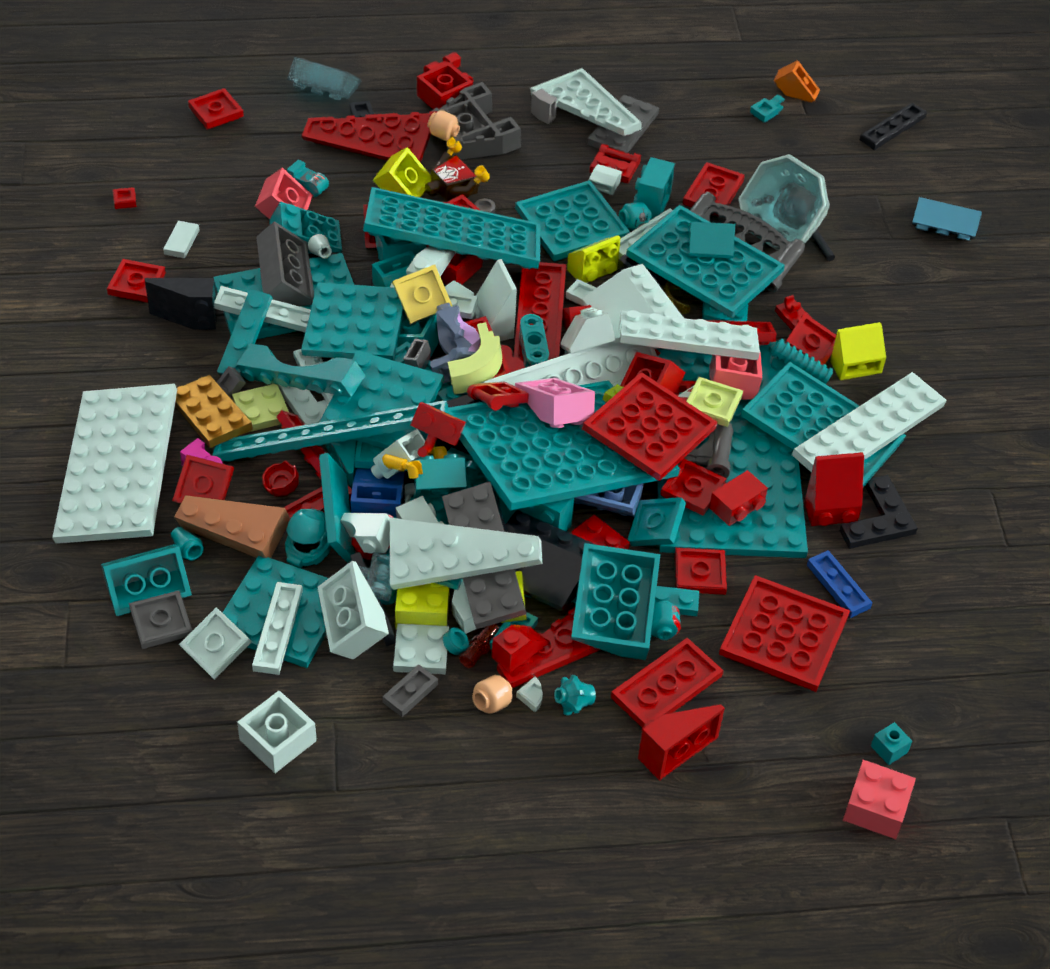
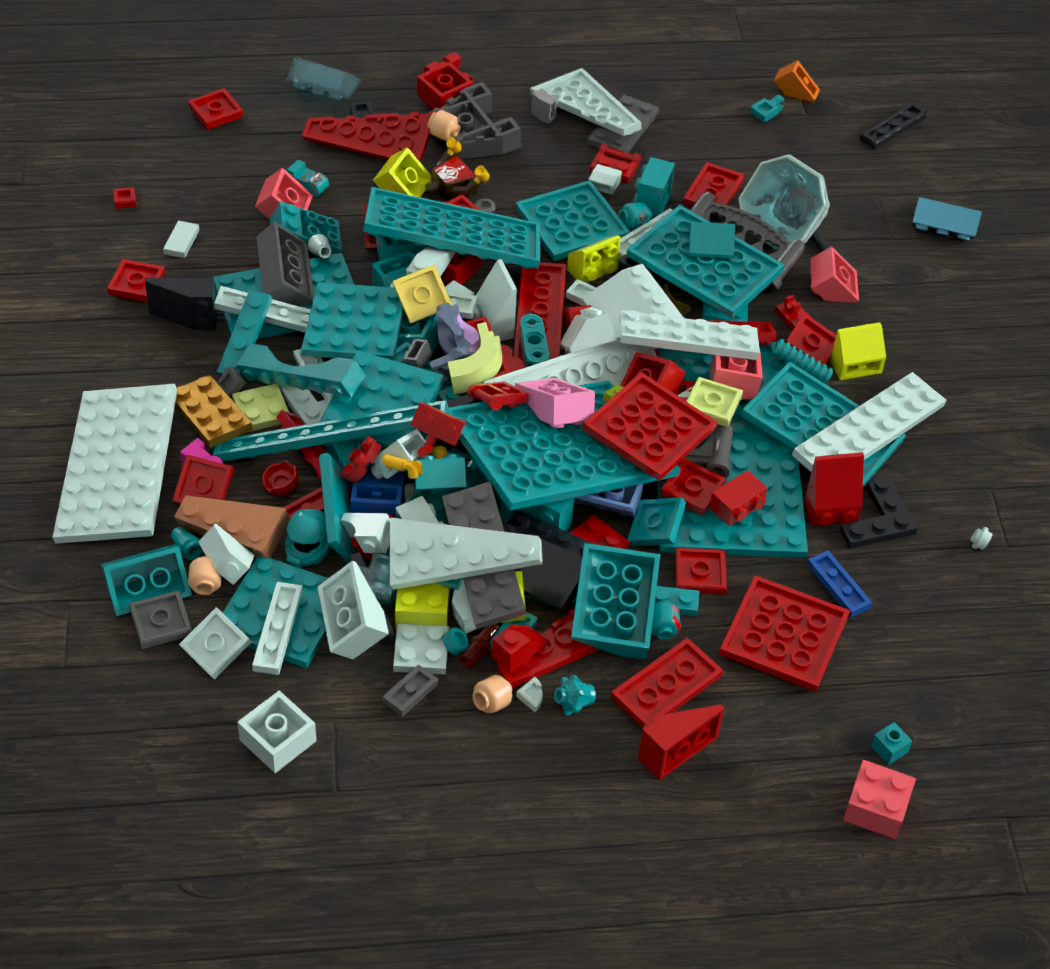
(203, 576): none -> light nougat head
(226, 553): none -> light aqua slope
(360, 459): none -> red plate
(833, 277): none -> coral slope
(981, 538): none -> light aqua plate

